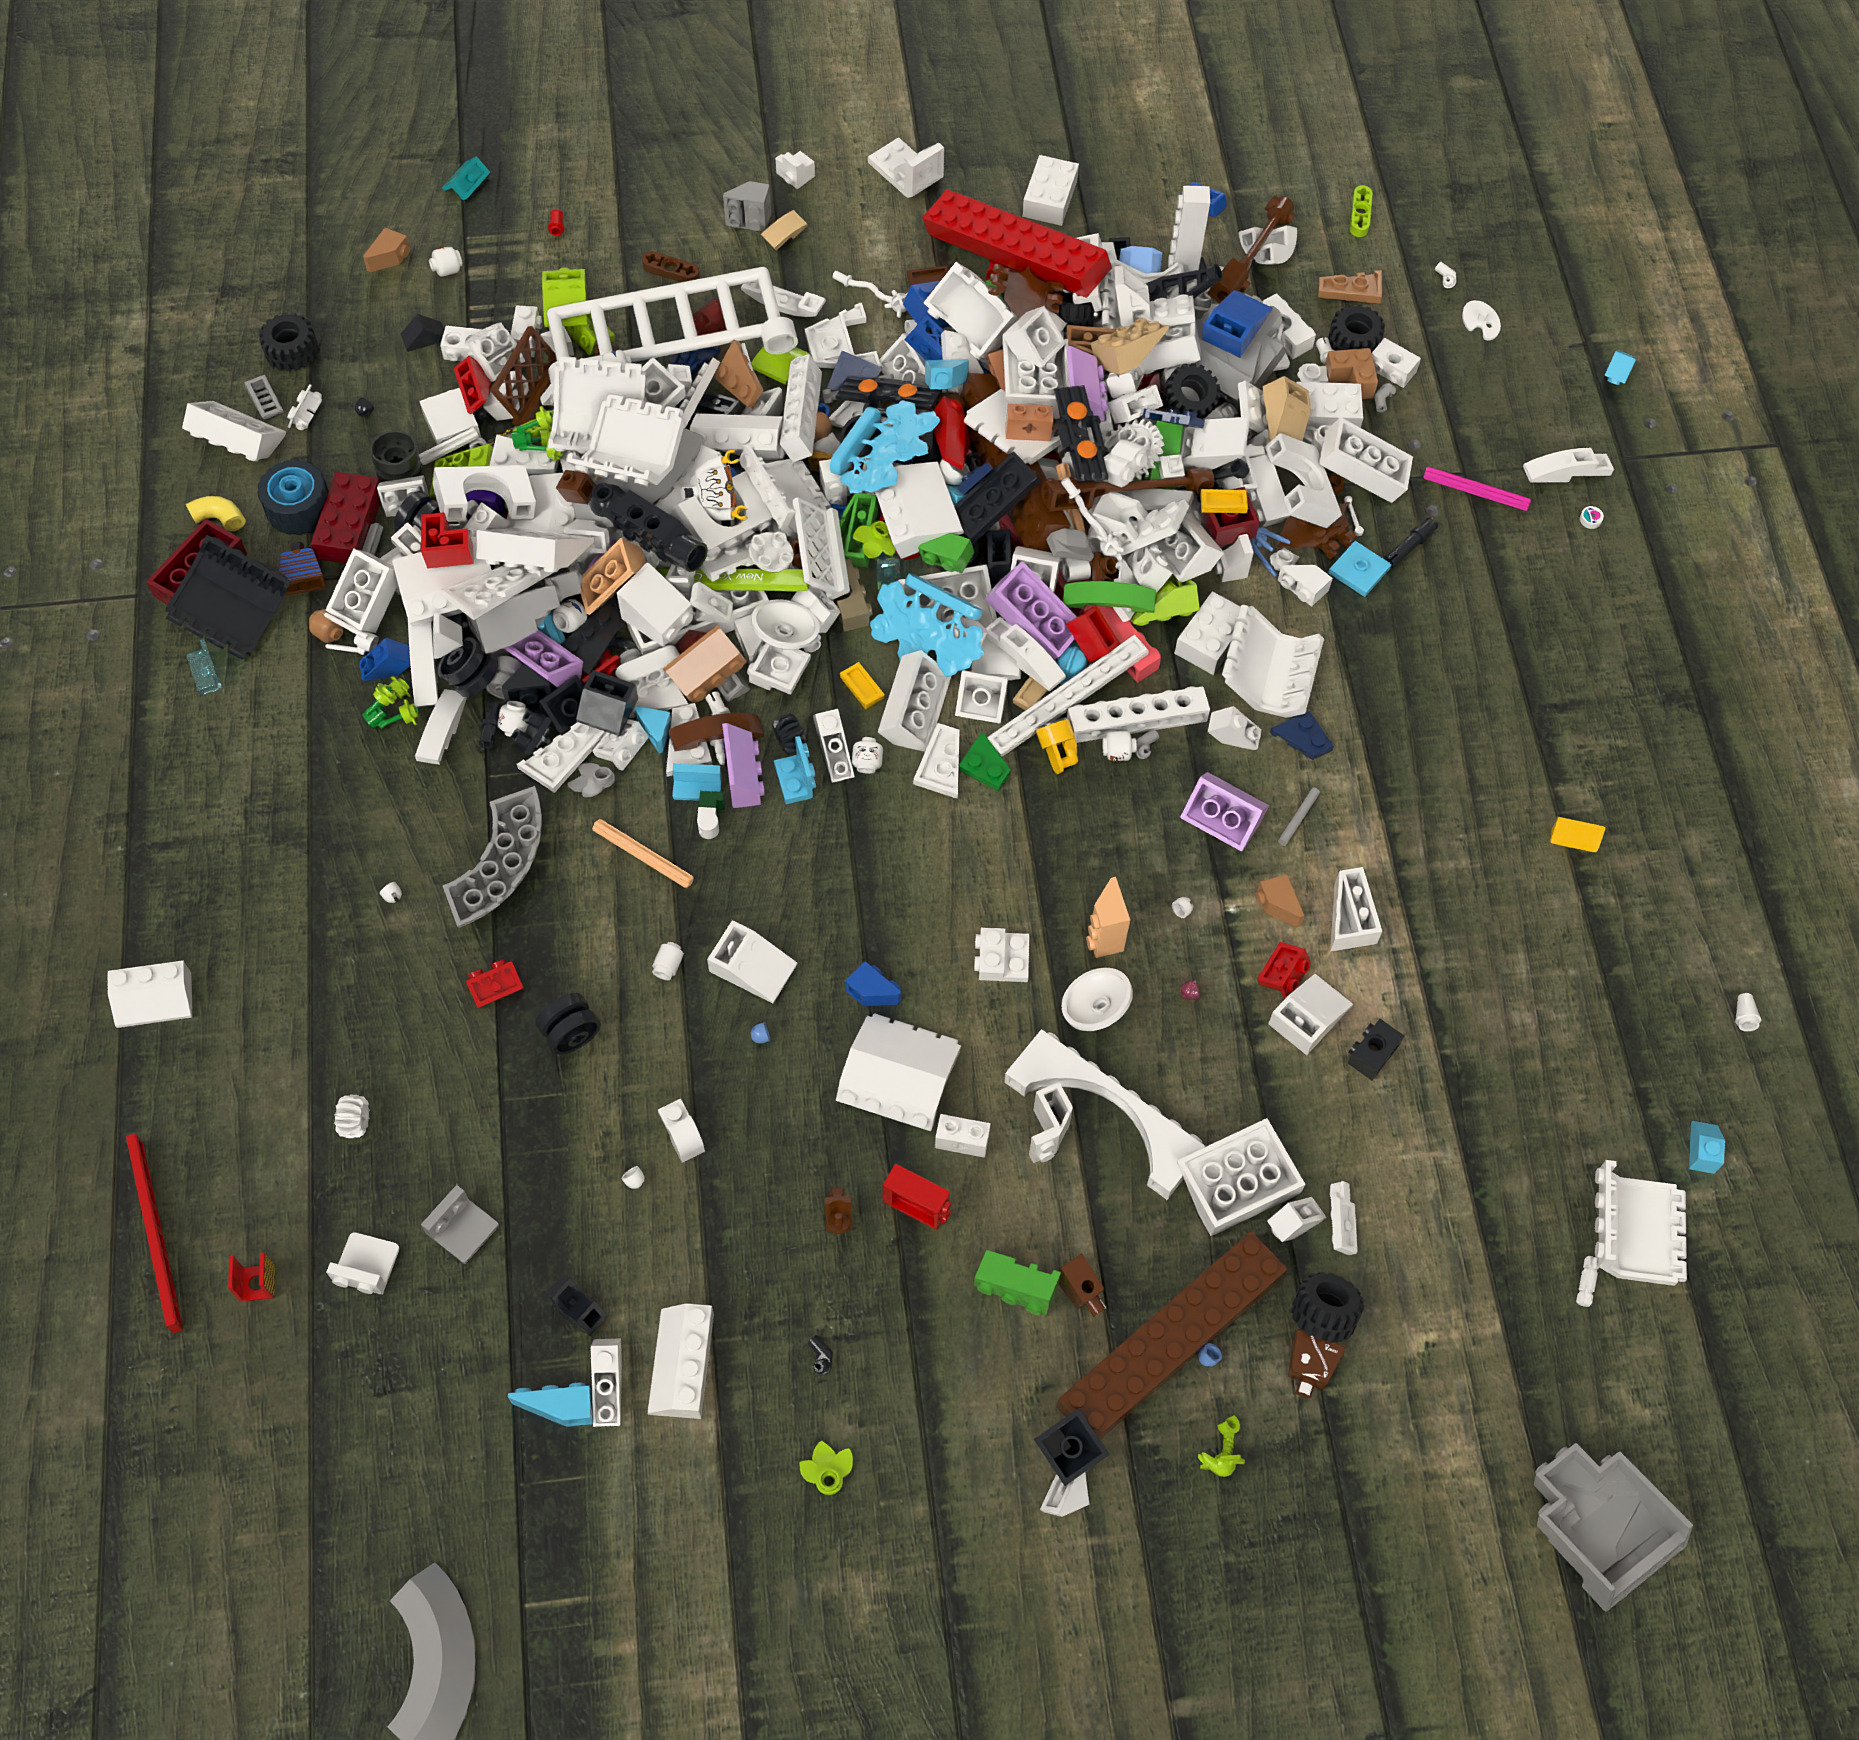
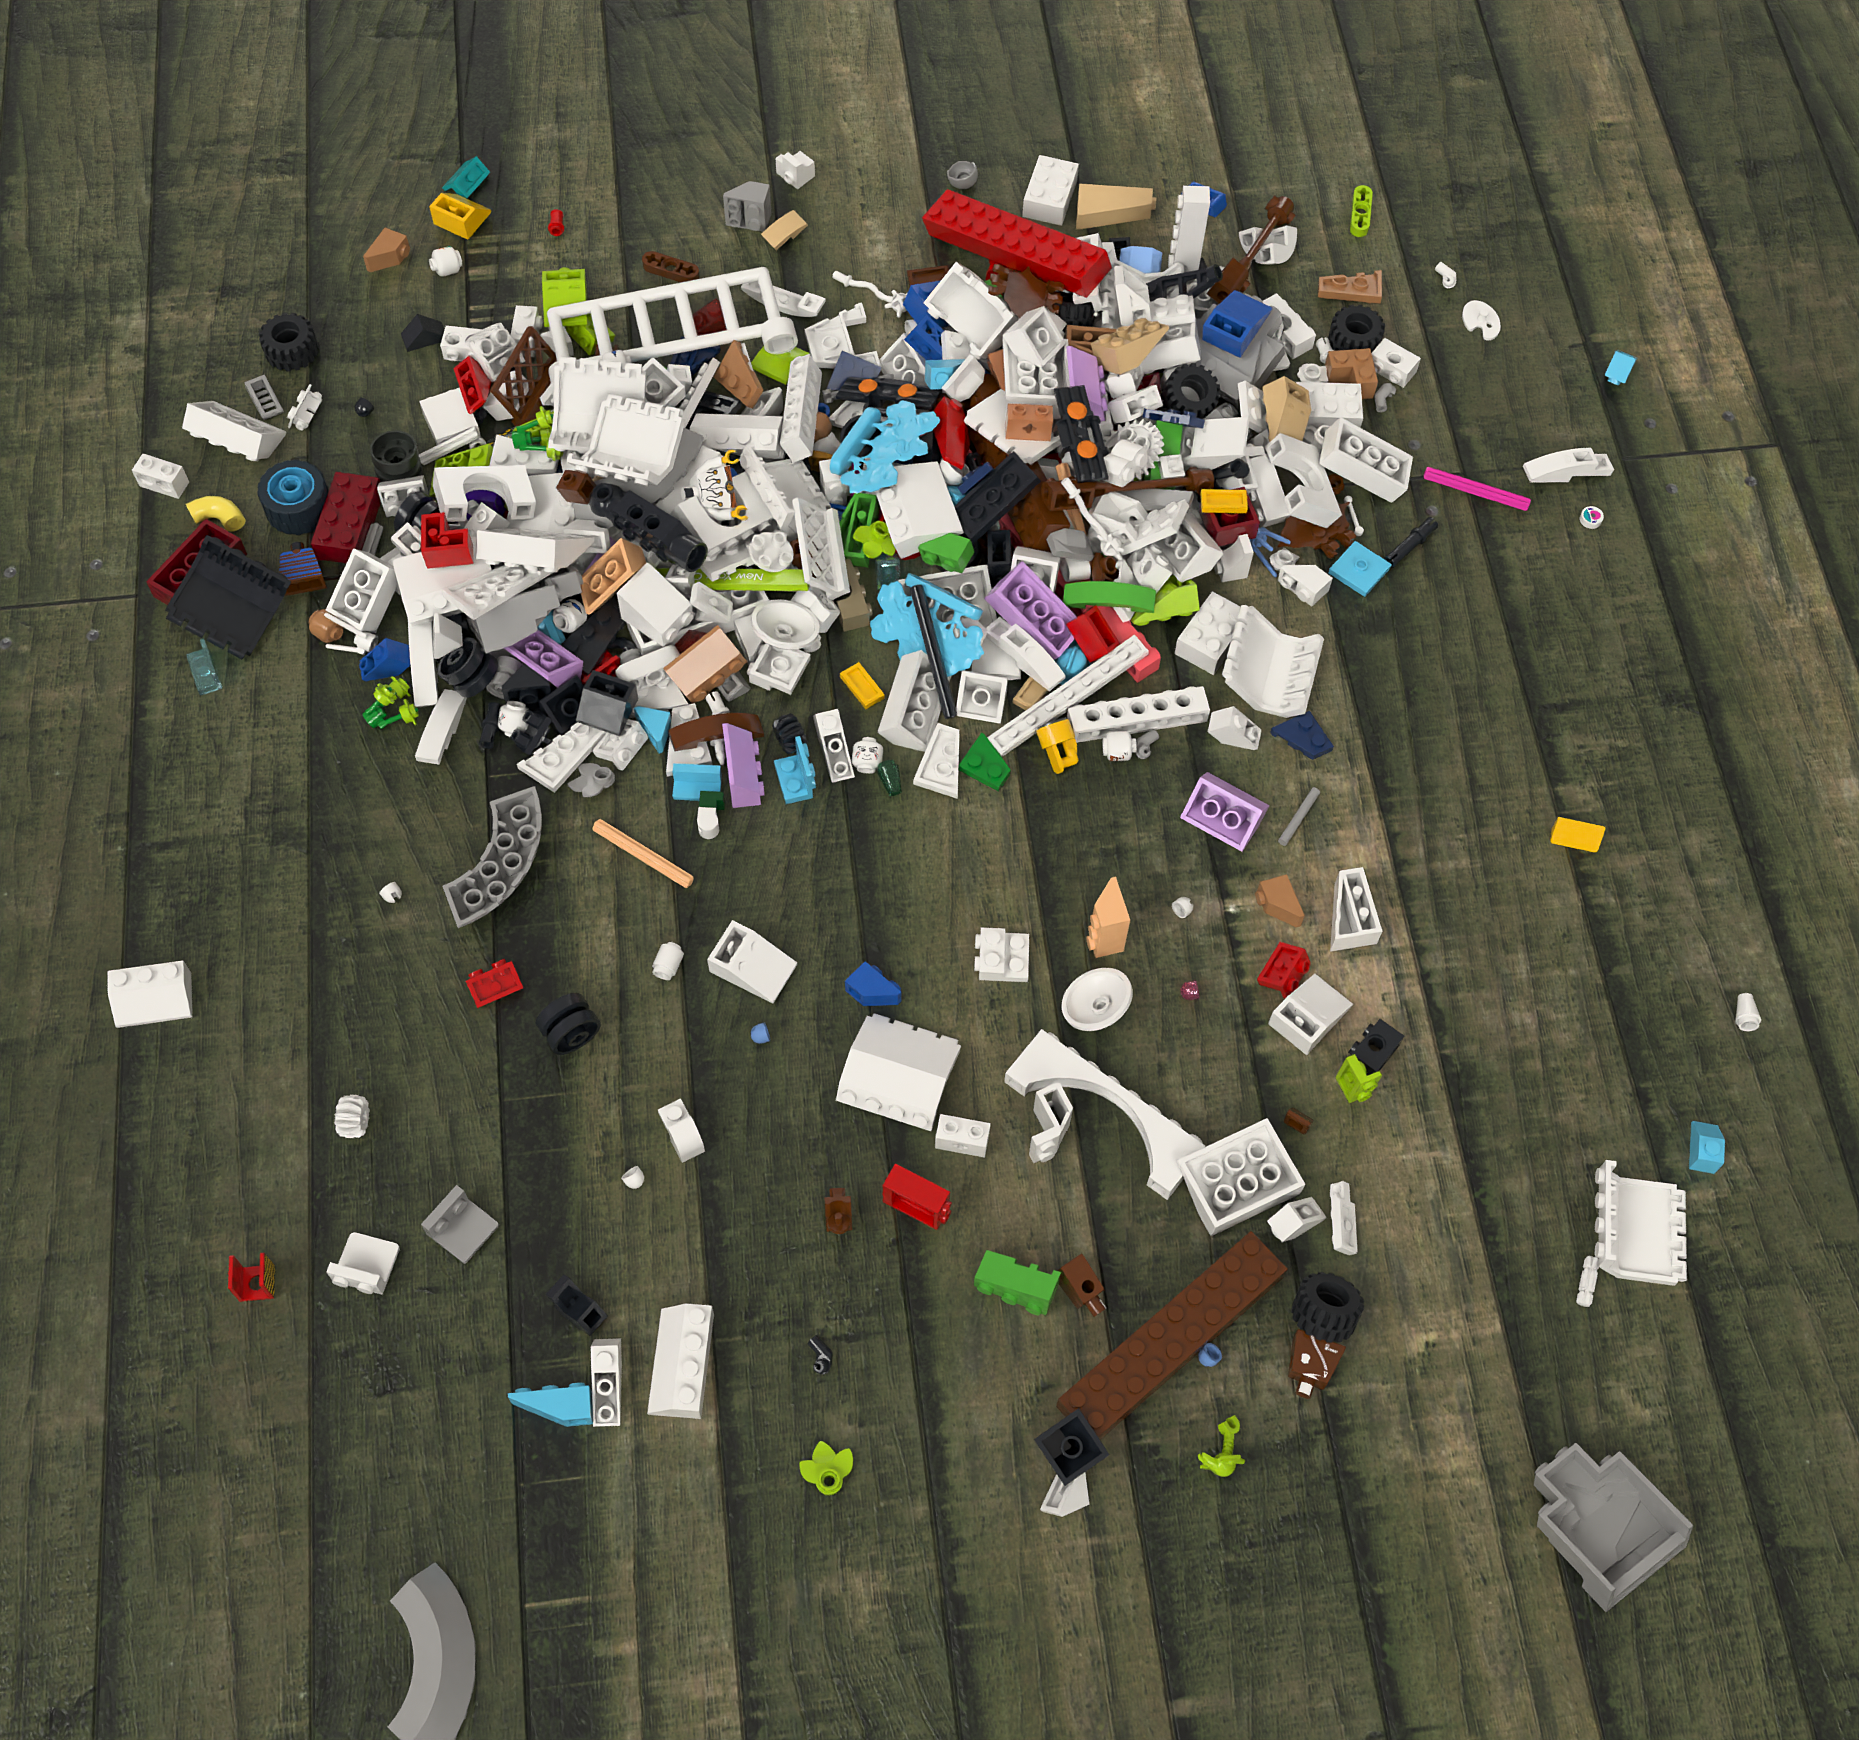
(154, 1234): red tile -> none
(160, 476): none -> white brick
(458, 214): none -> yellow slope
(890, 777): none -> clear green cone
(906, 168): white bracket -> none
(933, 651): none -> black axle
(962, 174): none -> light grey hair
(965, 380): none -> white slope
(1112, 205): none -> tan slope
(1298, 1120): none -> reddish brown slope
(1355, 1082): none -> lime bracket

